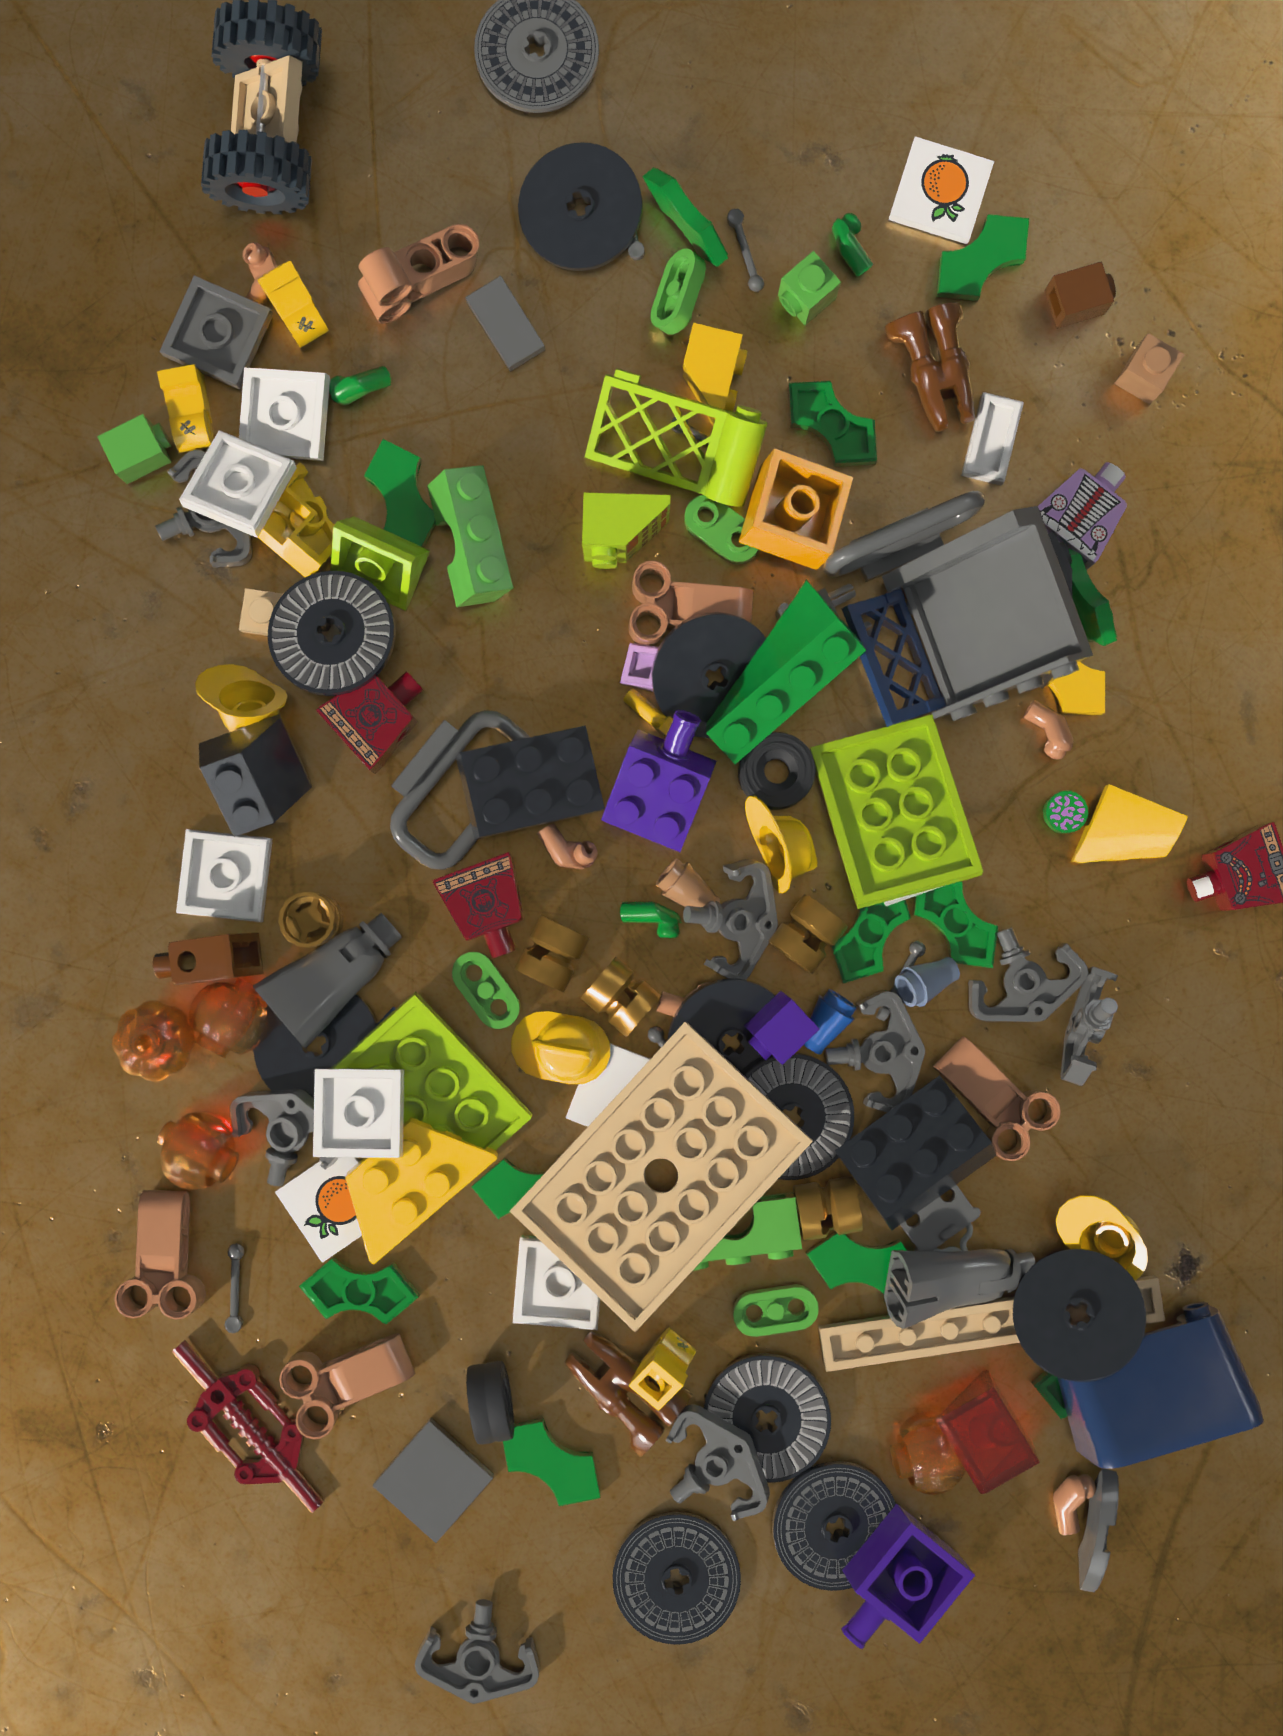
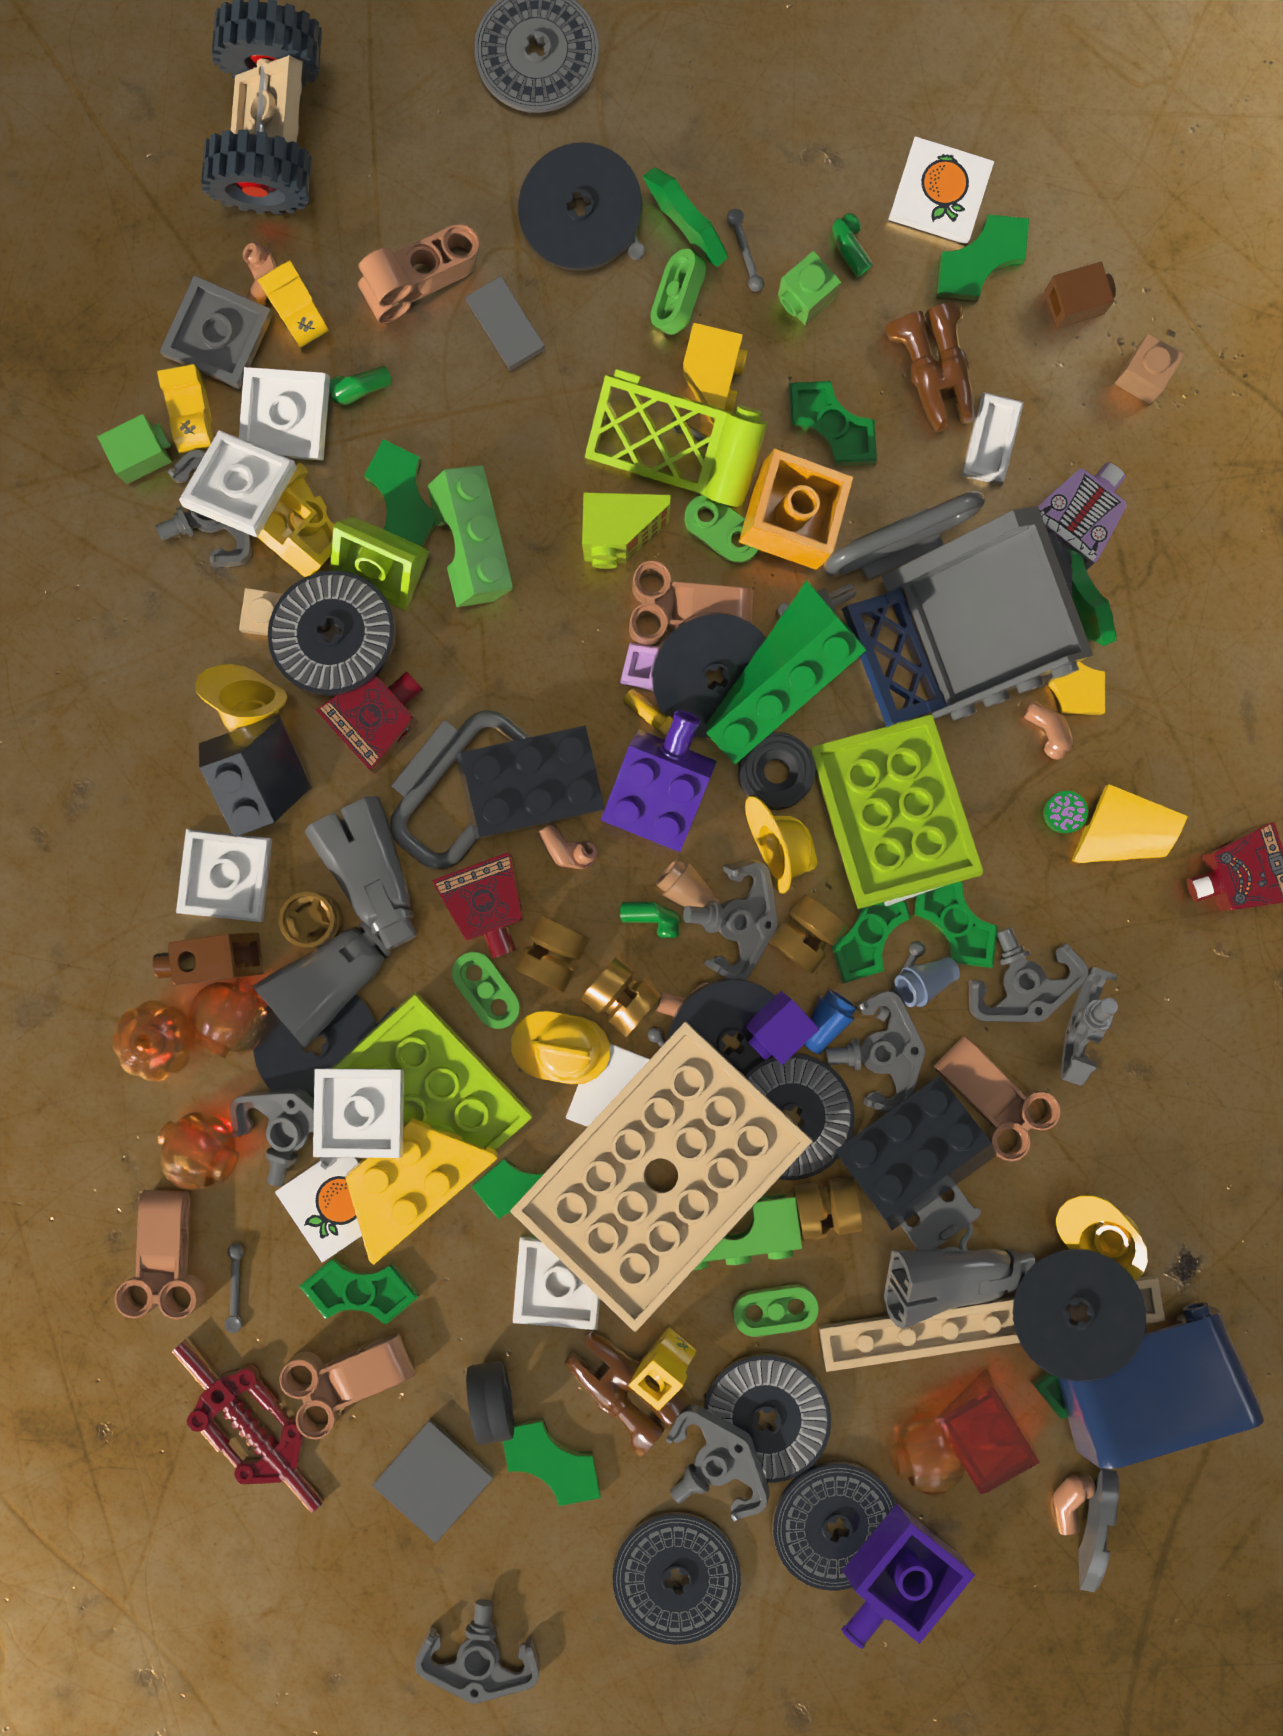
(366, 867): none -> dark grey piece
(847, 1261): green tile -> none

